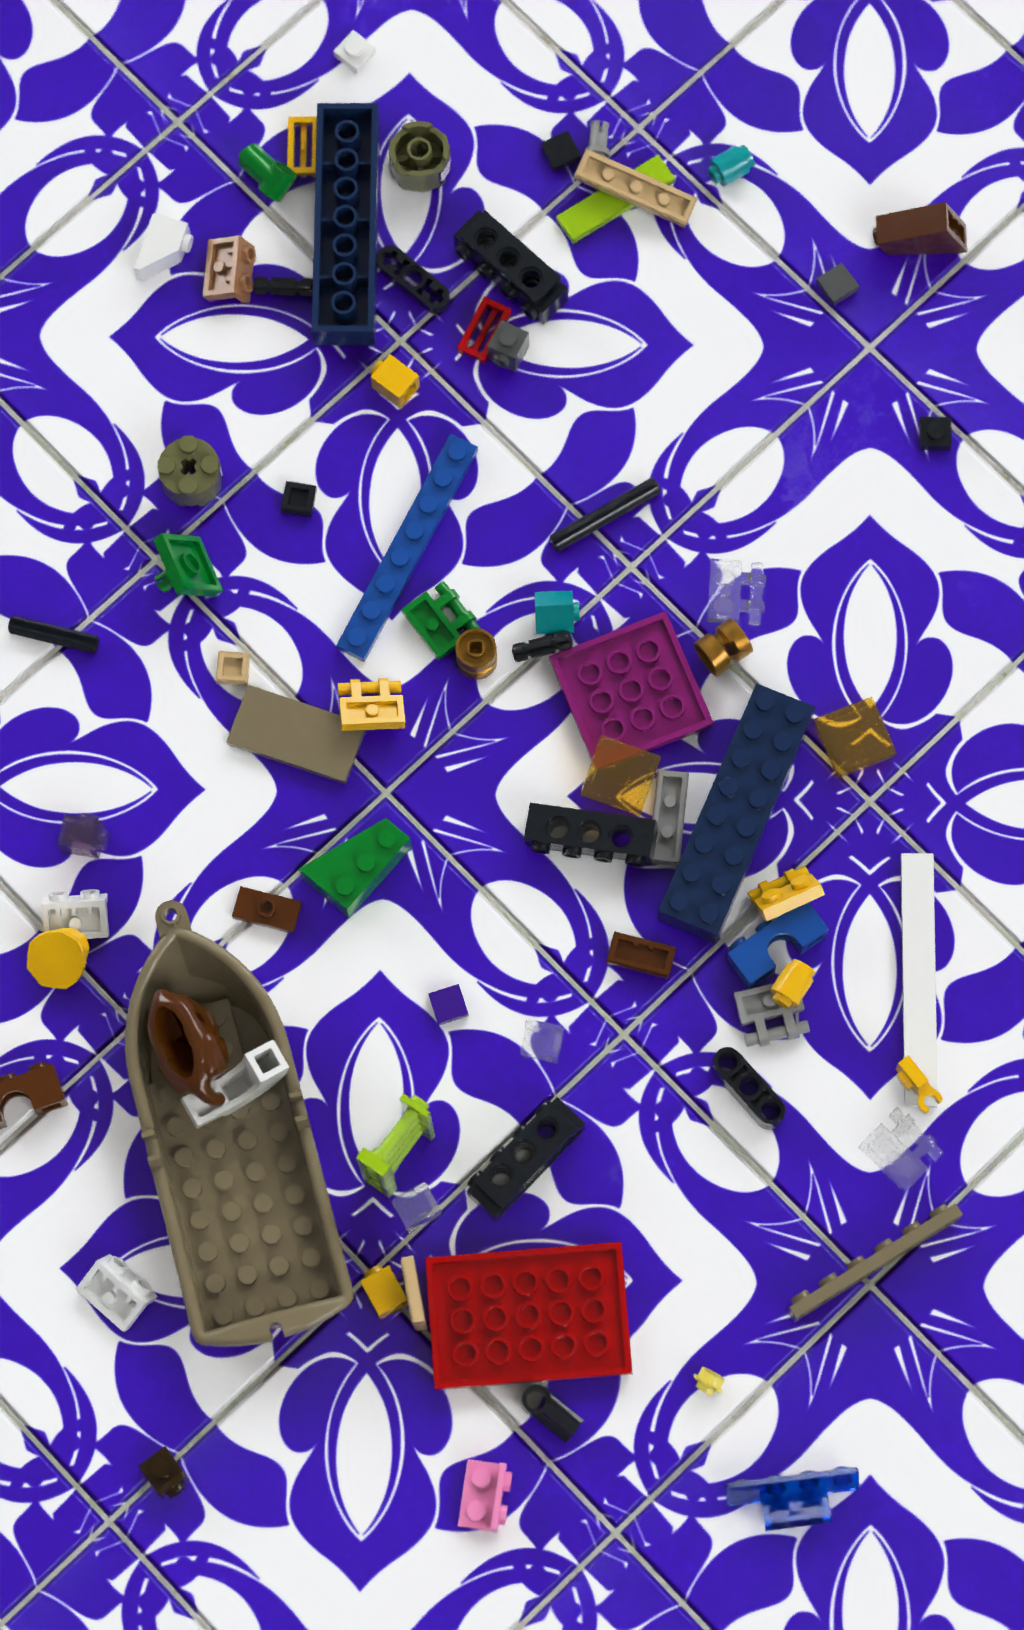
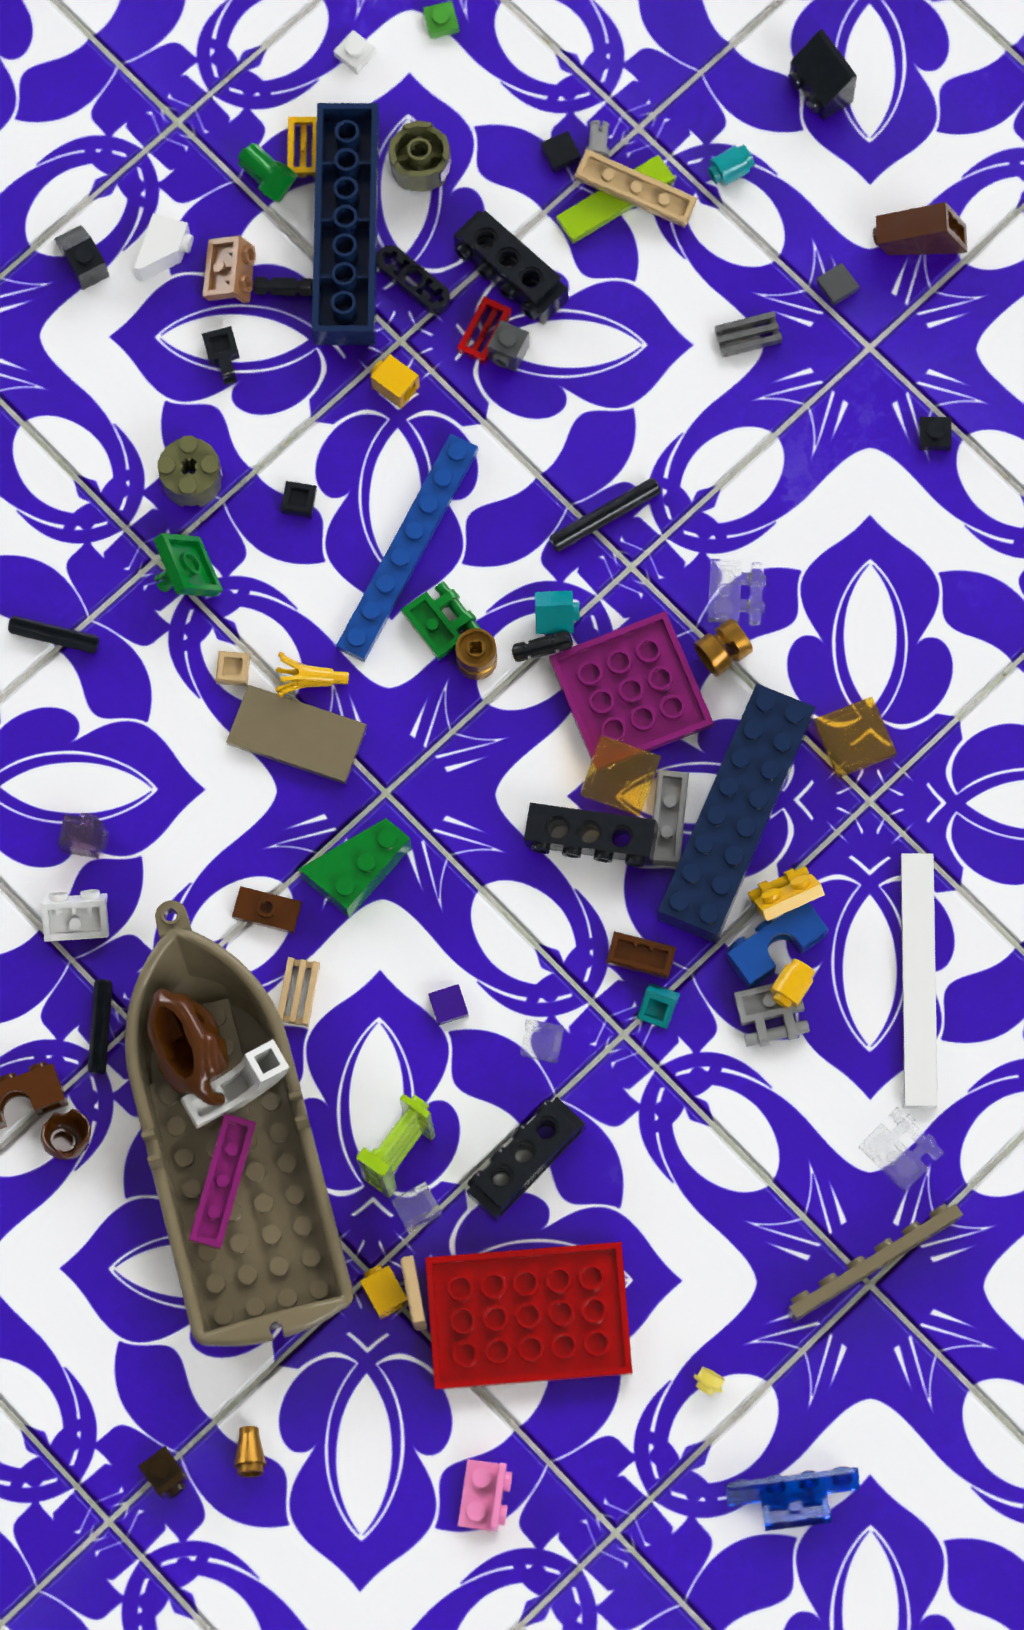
(58, 957): yellow hat -> none
(66, 1135): none -> reddish brown hair
(82, 257): none -> black slope
(100, 1026): none -> black axle
(116, 1291): white bracket -> none
(222, 349): none -> black plate
(222, 1181): none -> magenta plate
(249, 1453): none -> pearl gold cone
(302, 965): none -> tan tile
(307, 676): none -> yellow piece
(371, 711): yellow plate -> none
(441, 20): none -> bright green plate
(553, 1415): black piece -> none
(658, 1005): none -> teal slope
(743, 1073): black beam -> none
(773, 327): none -> flat silver tile
(823, 76): none -> black slope
(912, 1077): yellow plate -> none

